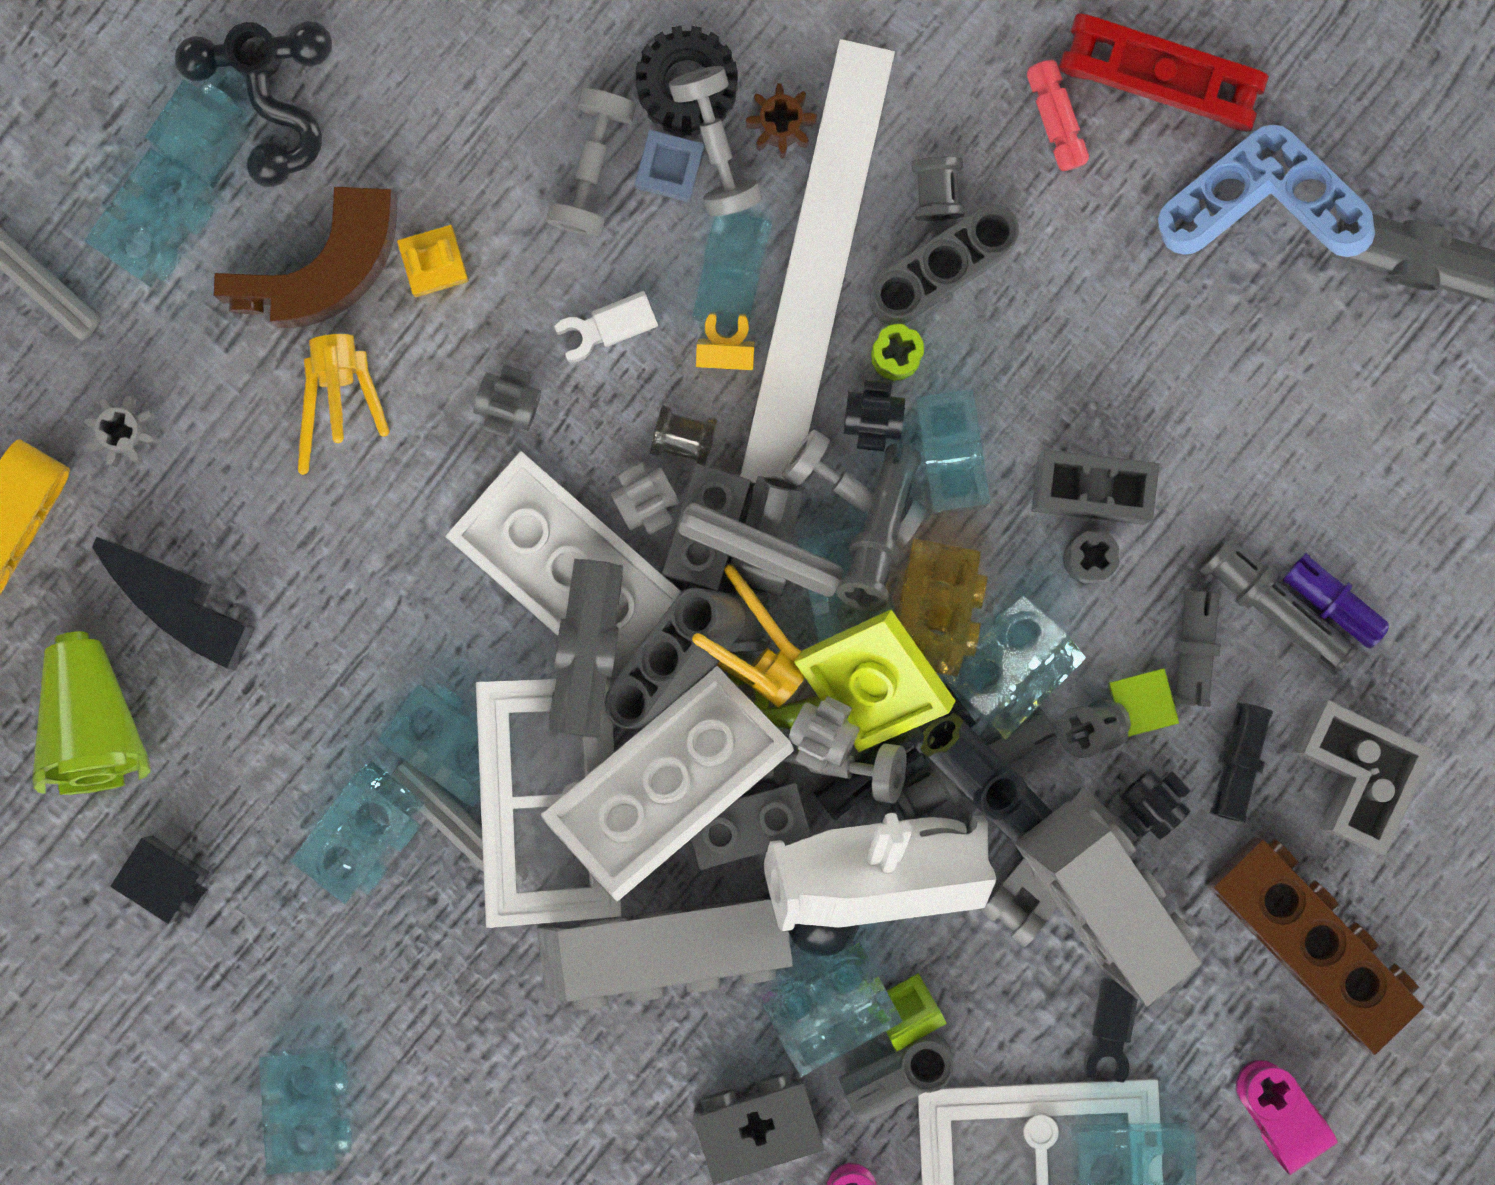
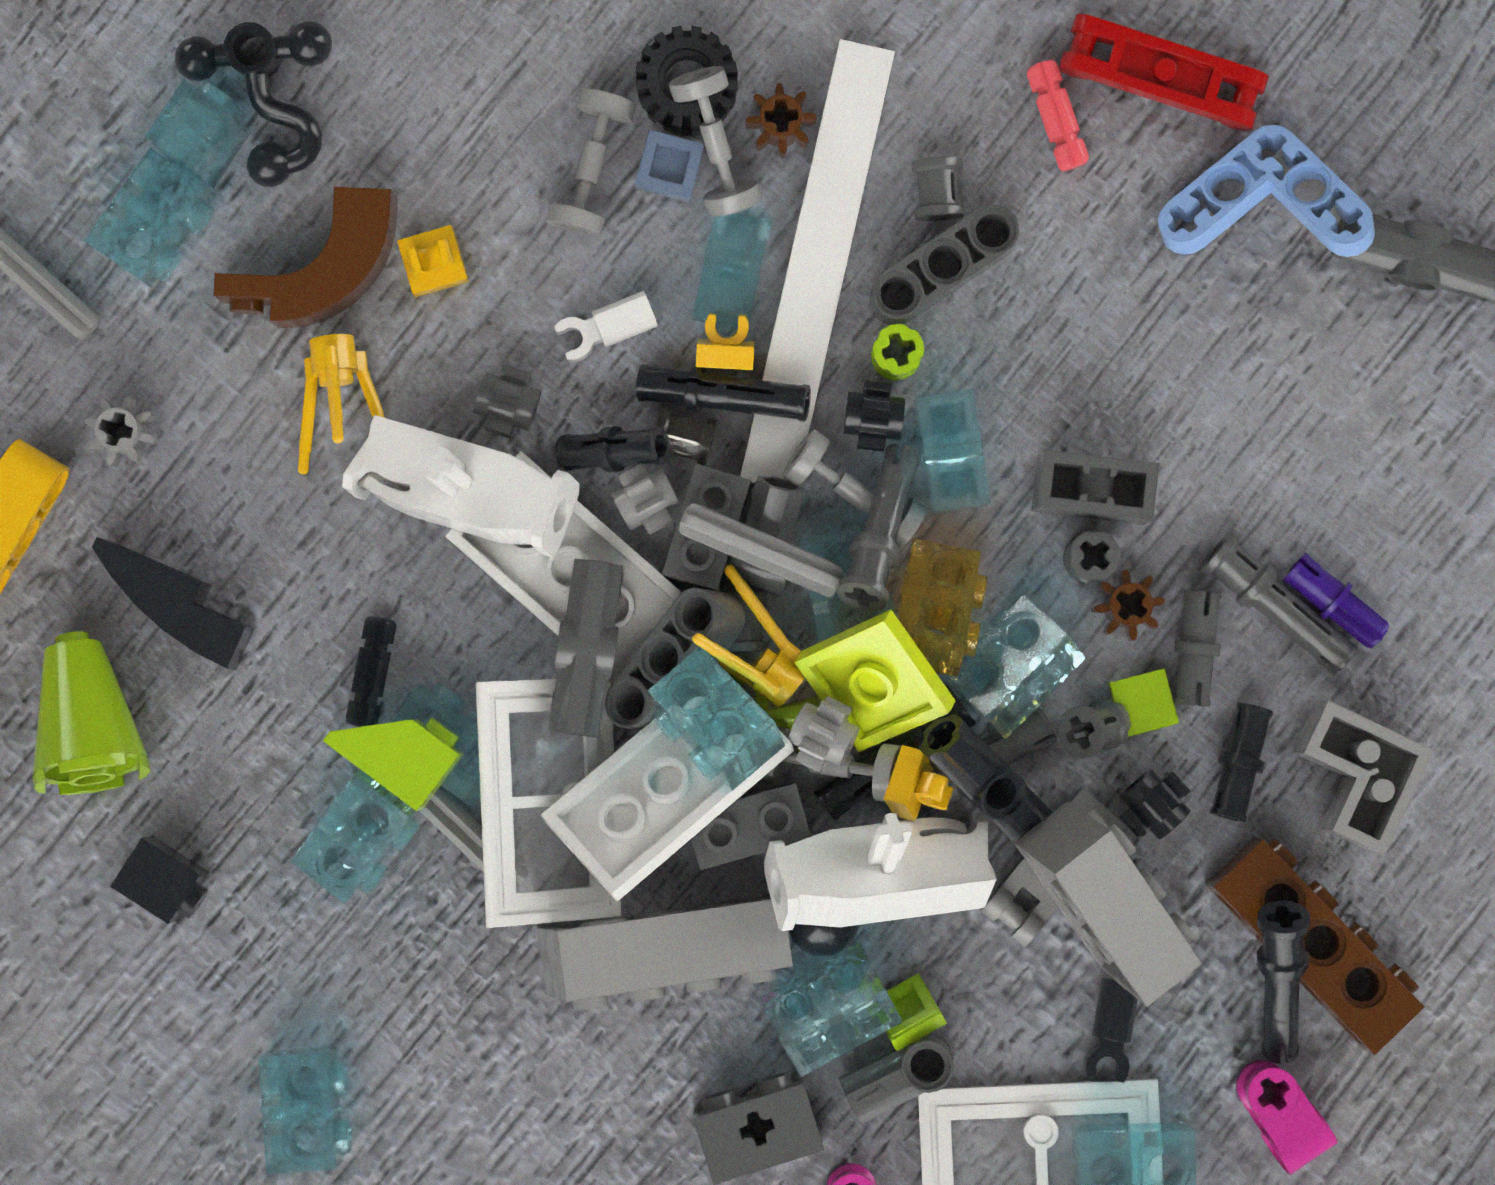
(370, 671): none -> black axle
(401, 756): none -> lime slope
(462, 486): none -> white piece
(613, 449): none -> black pin
(711, 391): none -> black pin
(723, 713): none -> clear light blue brick
(915, 784): none -> yellow tile
(1144, 604): none -> reddish brown gear
(1282, 963): none -> black pin

